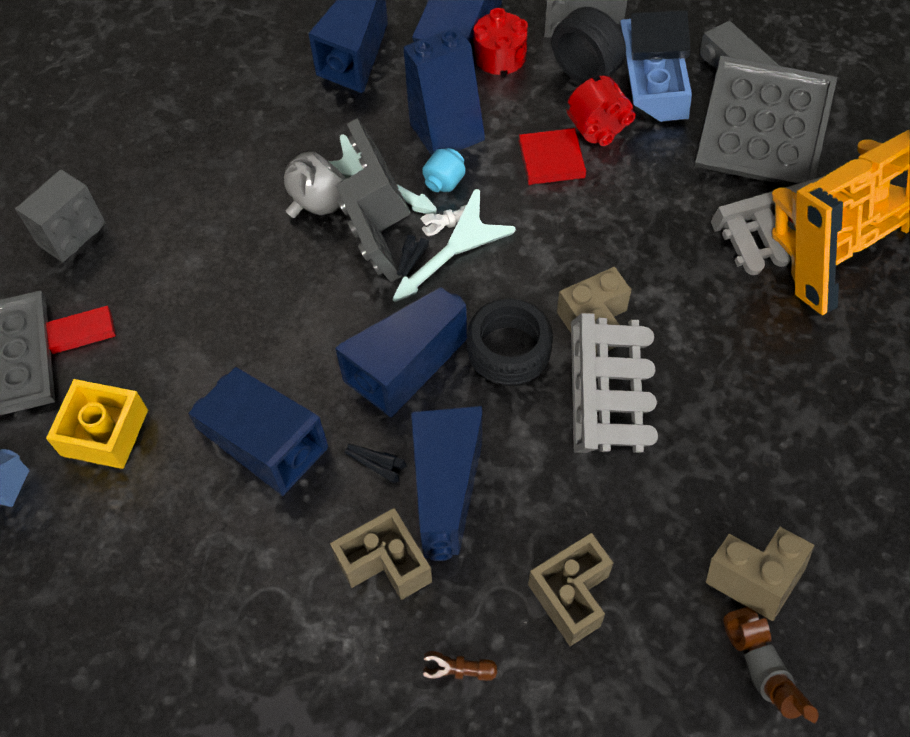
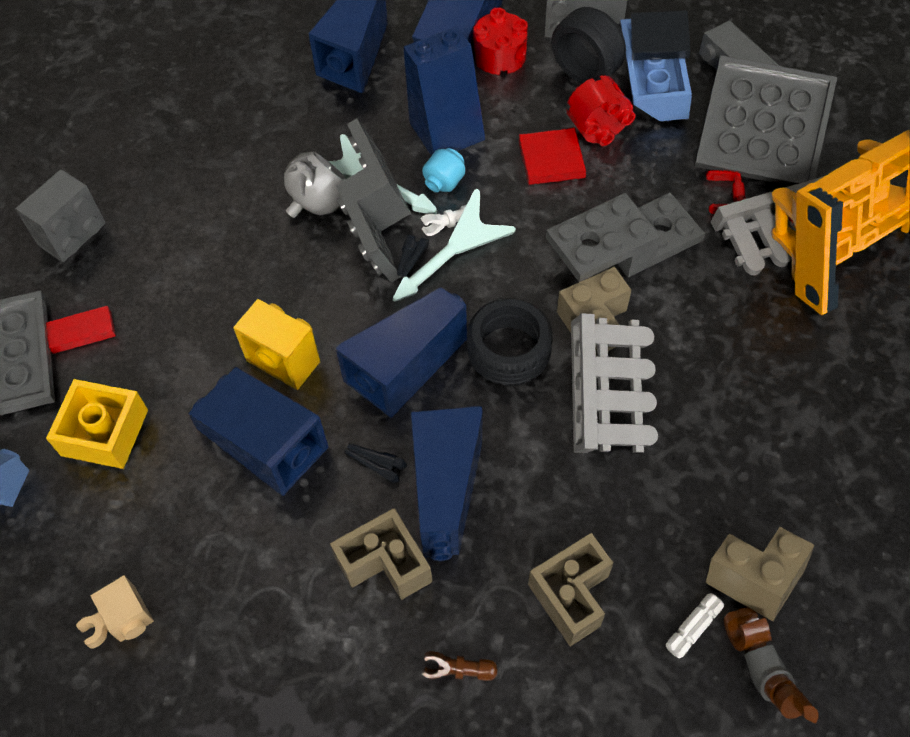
(119, 612): none -> tan brick
(277, 343): none -> yellow brick
(624, 235): none -> dark grey bracket
(694, 625): none -> white axle
(737, 187): none -> red piece

